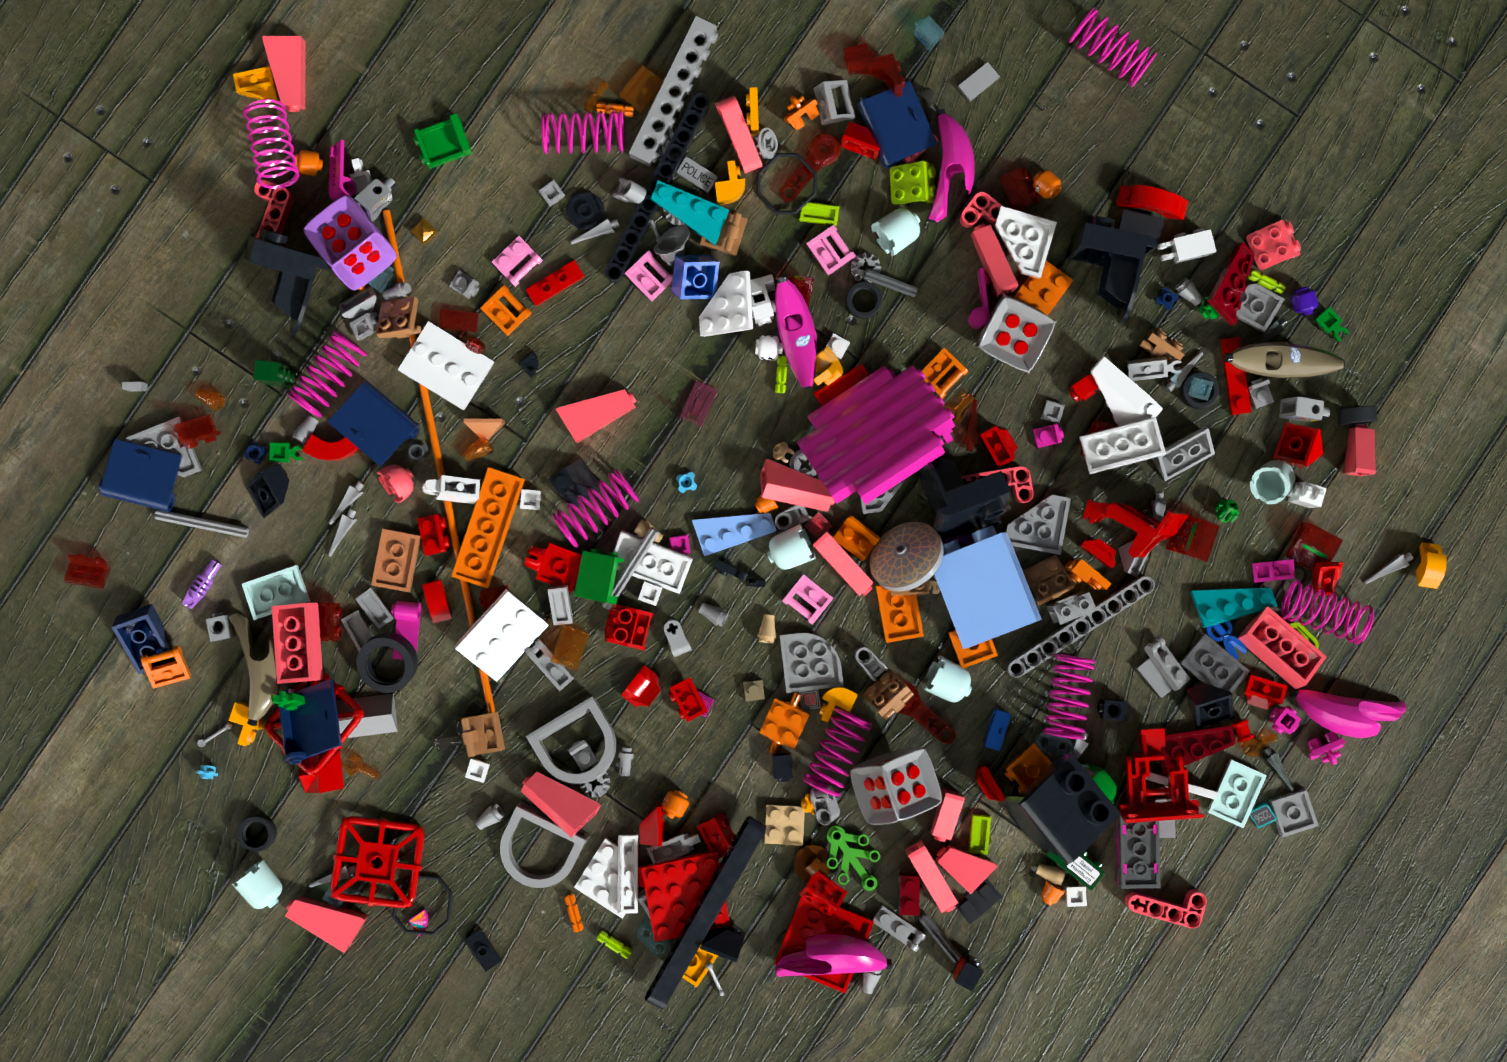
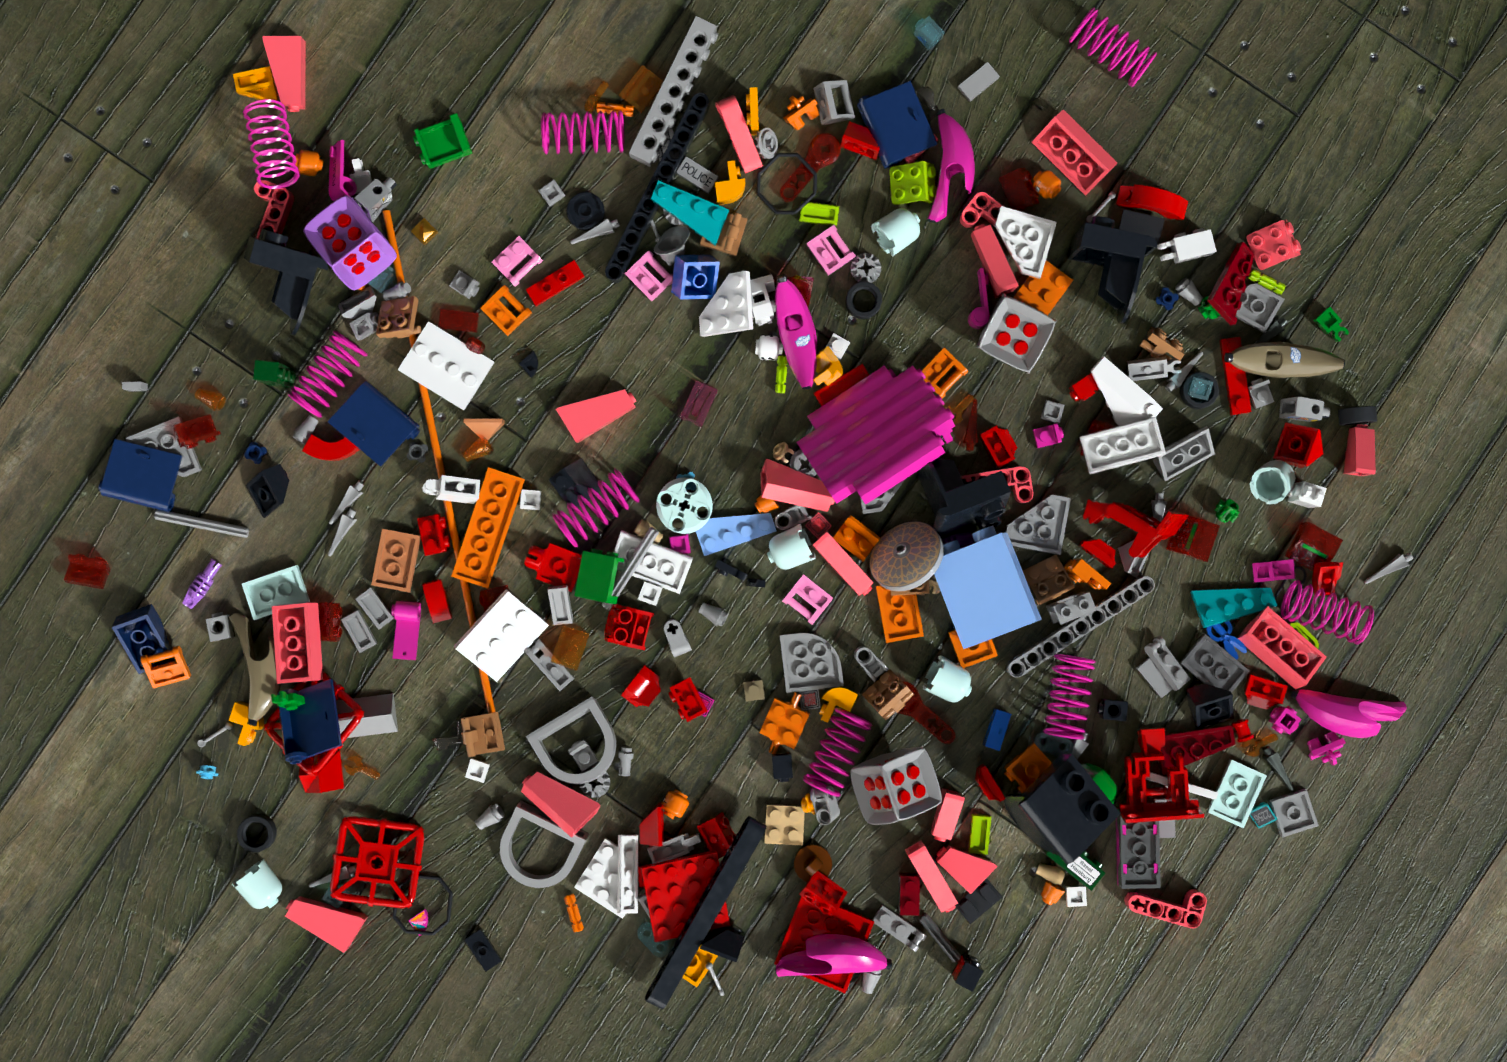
(282, 452): green plate -> none
(374, 680): black tyre -> none
(396, 481): coral cylinder -> none
(614, 944): lime axle -> none
(629, 191): light grey piece -> none
(679, 494): none -> light aqua piece
(767, 629): tan cone -> none
(850, 855): bright green plant -> none
(861, 61): clear red arch -> none
(890, 283): dark grey axle -> none
(1074, 152): none -> coral slope
(1112, 195): none -> light grey hinge
(1304, 300): dark purple head -> none
(1432, 565): light orange brick -> none

